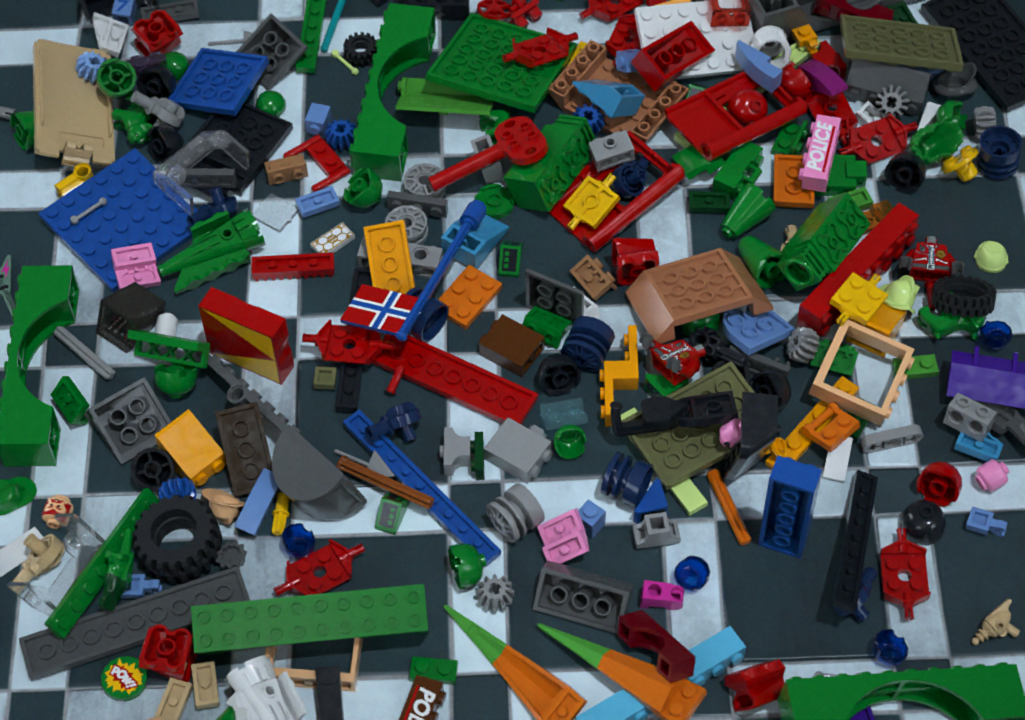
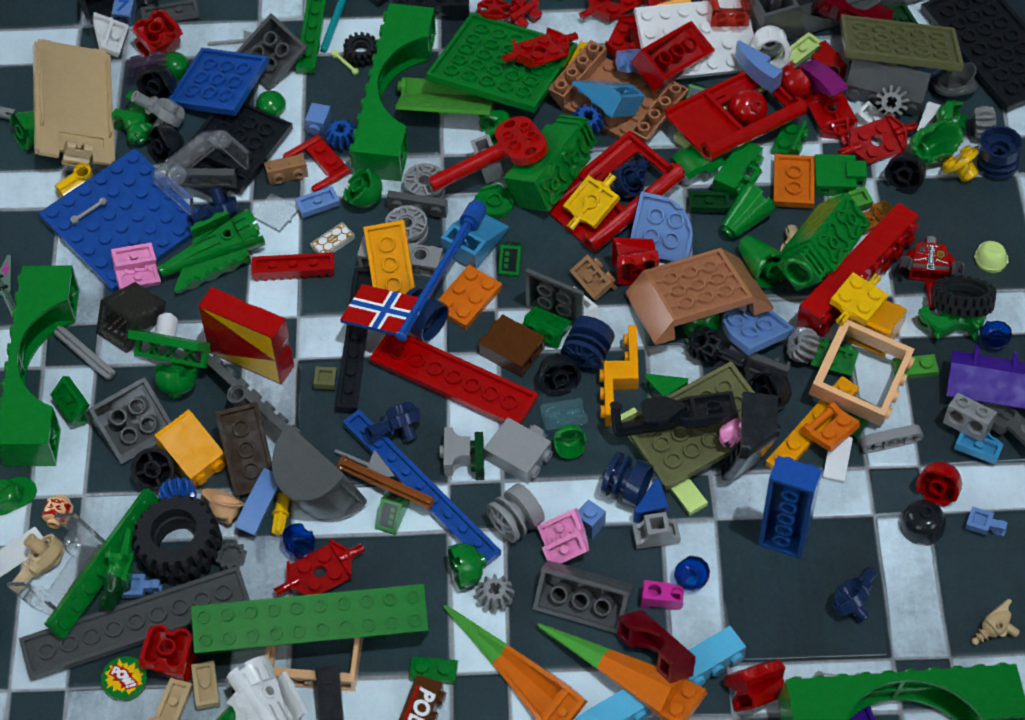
(88, 65): light blue gear -> none
(116, 78): green cylinder -> none
(333, 338): red plate -> none
(396, 378): red piece -> none
(611, 150): light grey brick -> none
(664, 223): none -> medium blue plate
(674, 360): red torso -> none
(729, 507): orange axle -> none
(778, 447): light orange plate -> none
(805, 37): light orange plate -> none
(820, 153): bright pink brick -> none
(855, 542): black plate -> none
(890, 648): clear blue hair -> none
(901, 293): yellowish green helmet -> none
(908, 559): red plate -> none
(992, 475): bright pink head -> none

